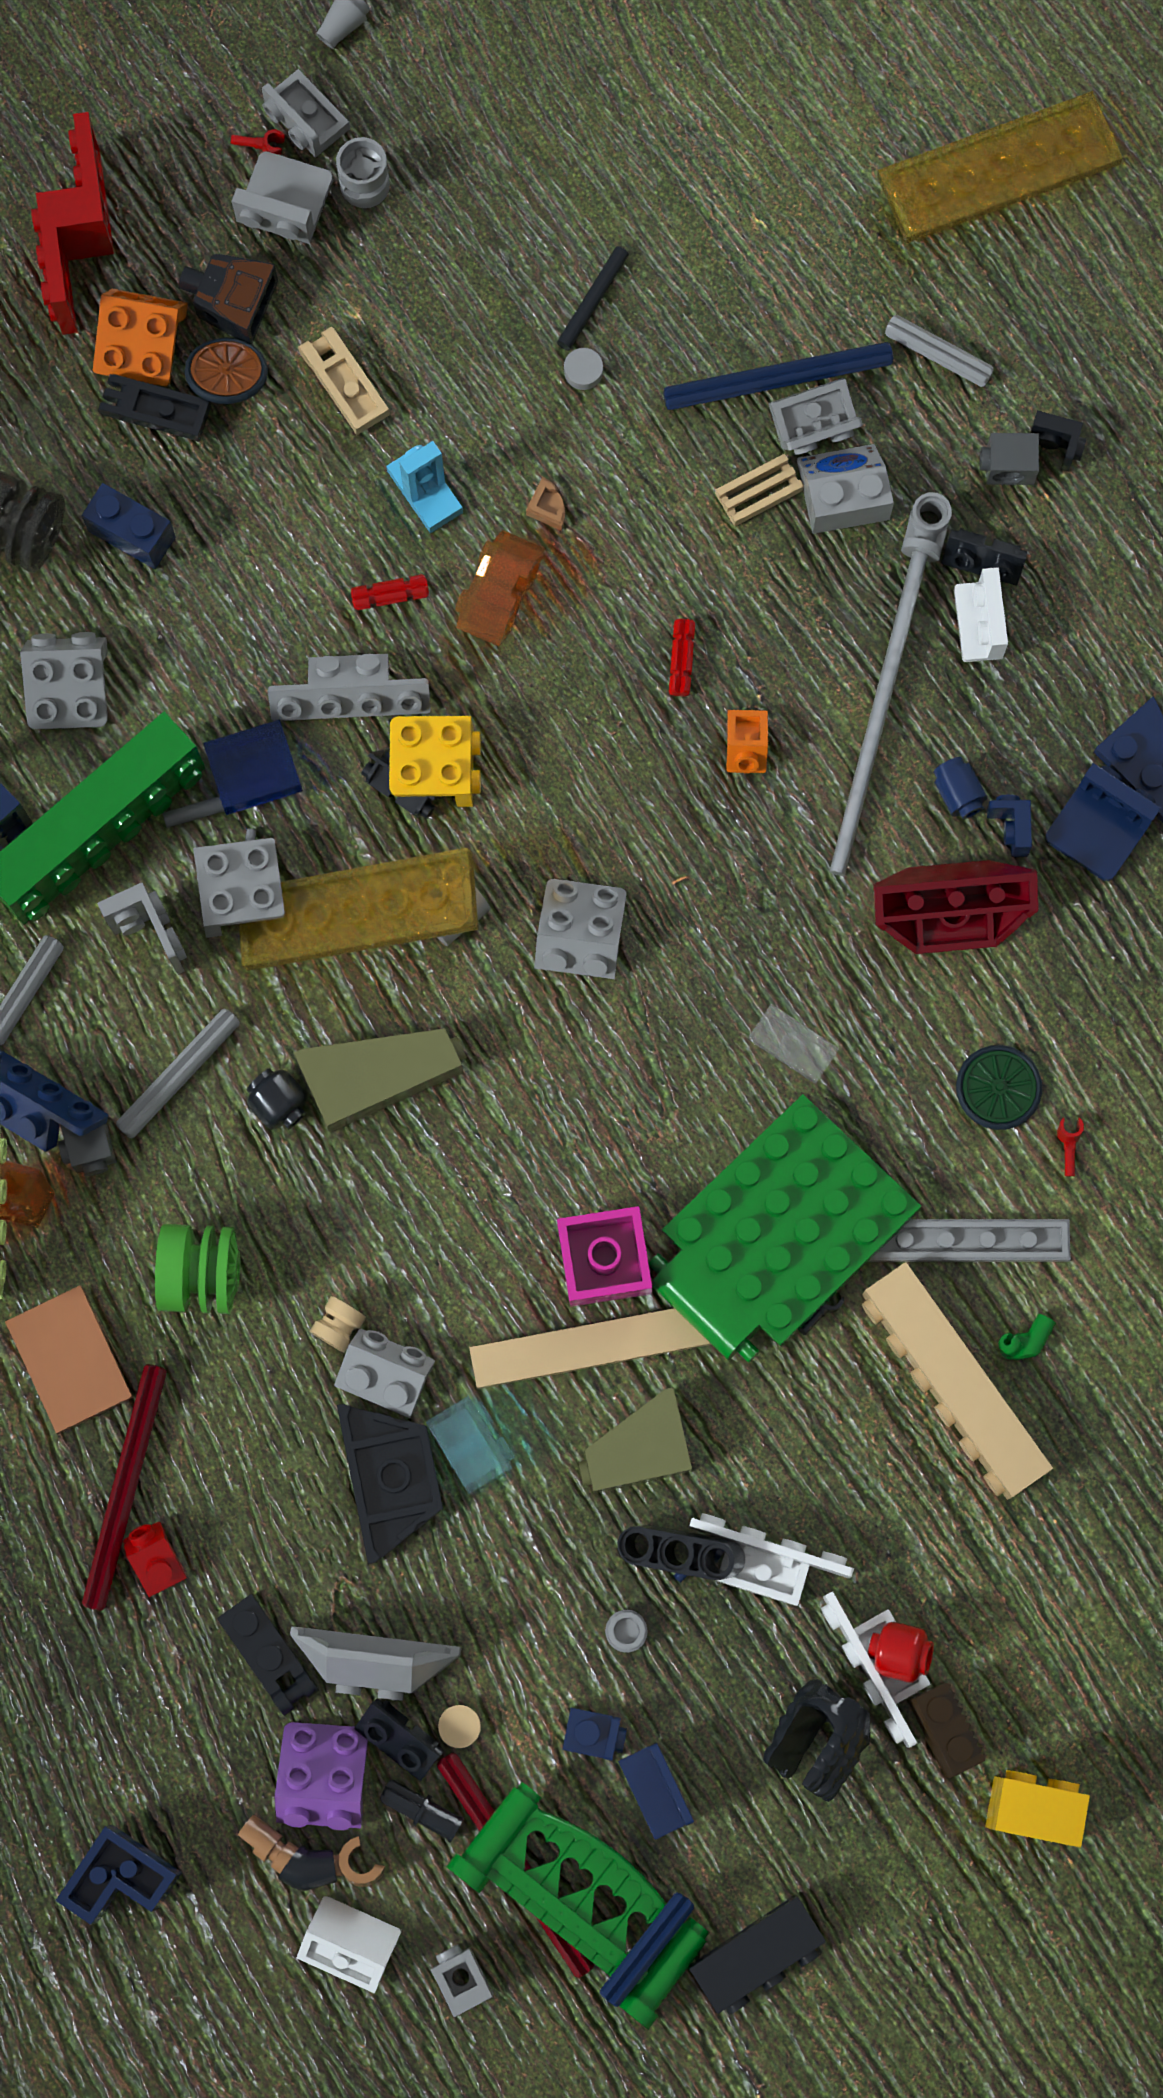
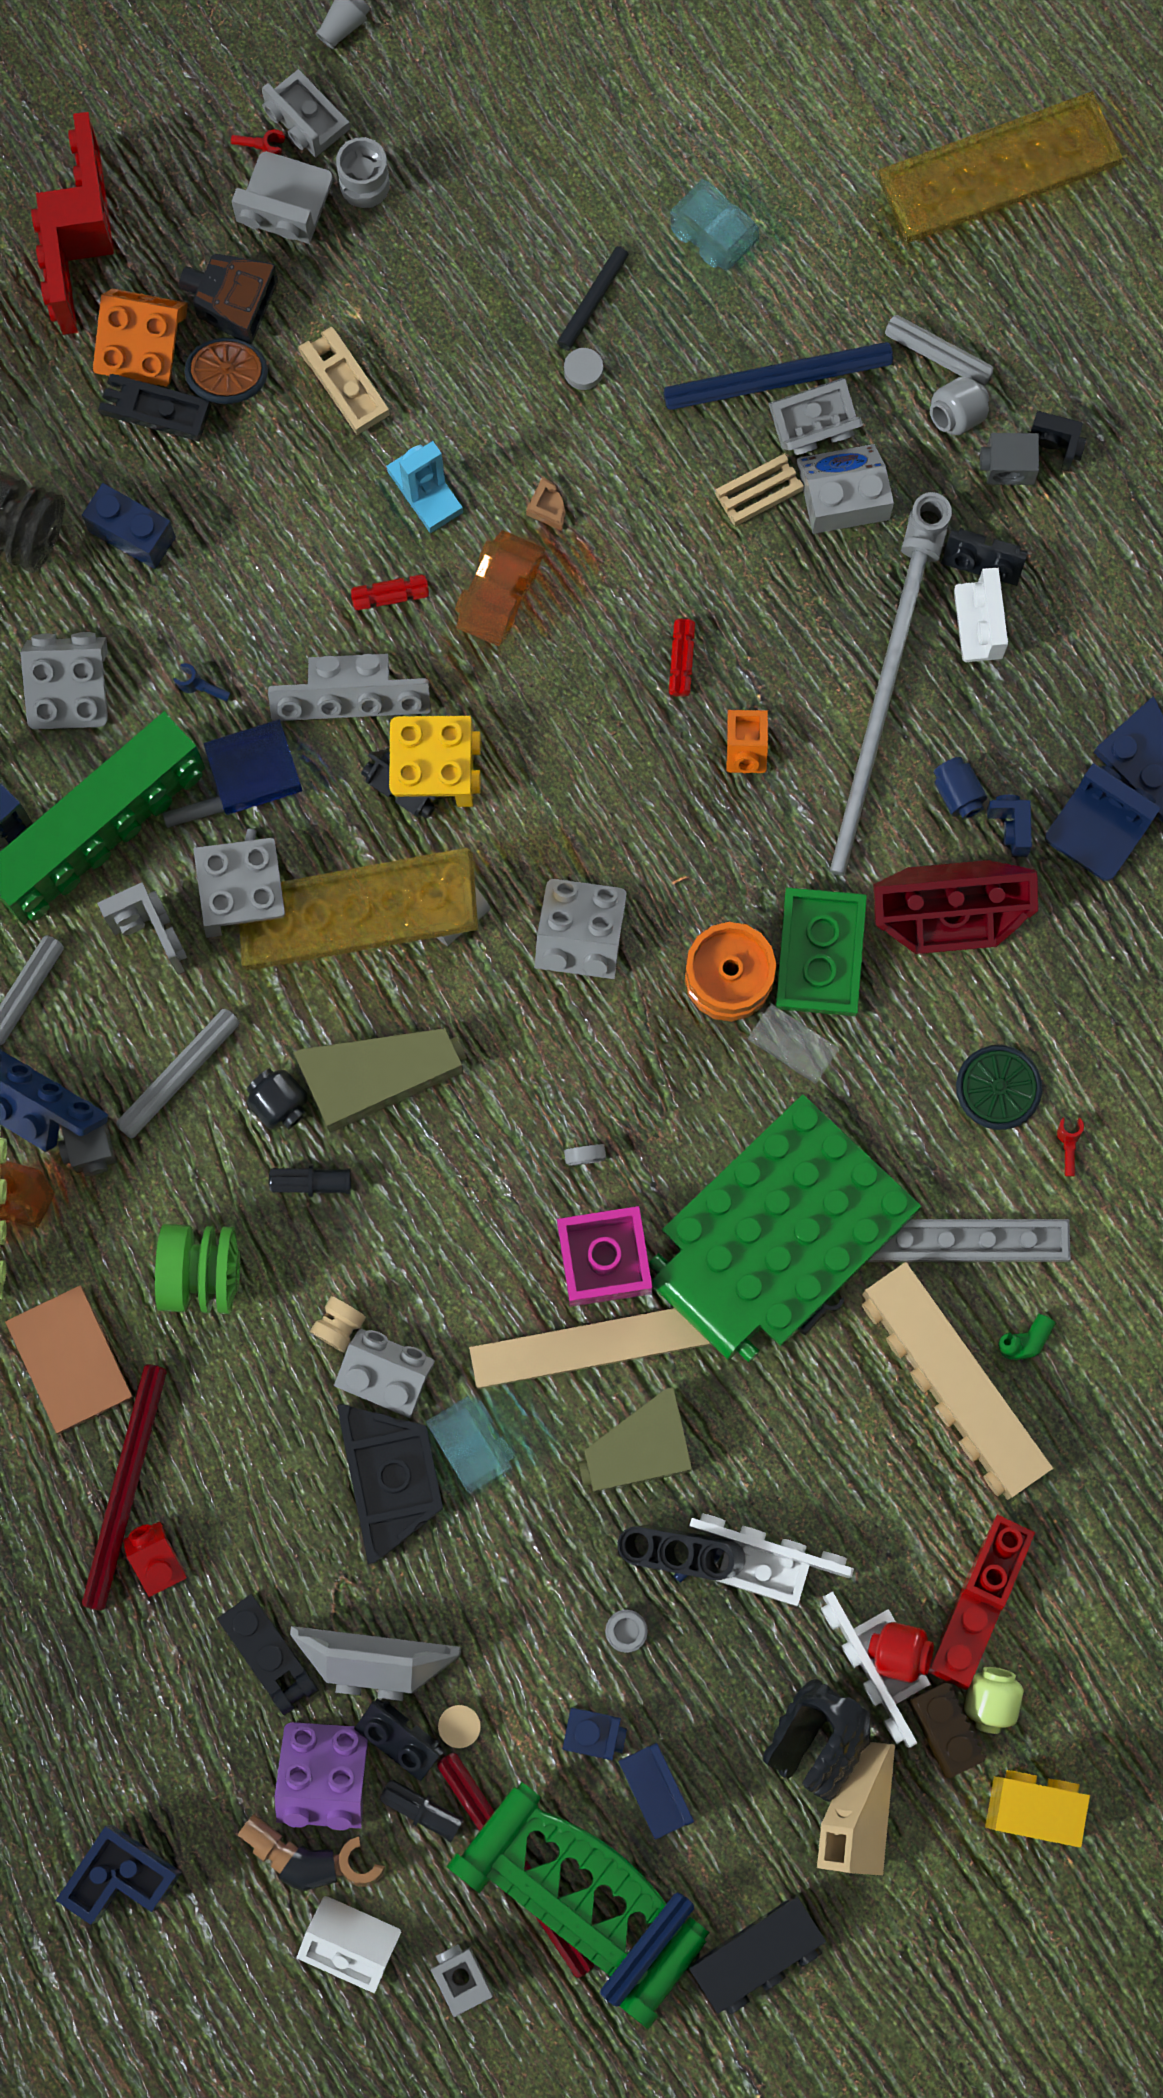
(196, 683): none -> dark blue hand
(310, 1180): none -> black axle
(585, 1155): none -> light grey tile
(713, 225): none -> clear light blue brick
(740, 950): none -> orange wheel
(821, 952): none -> green plate
(857, 1817): none -> tan slope
(959, 406): none -> light grey head
(981, 1602): none -> red slope
(993, 1699): none -> yellowish green head

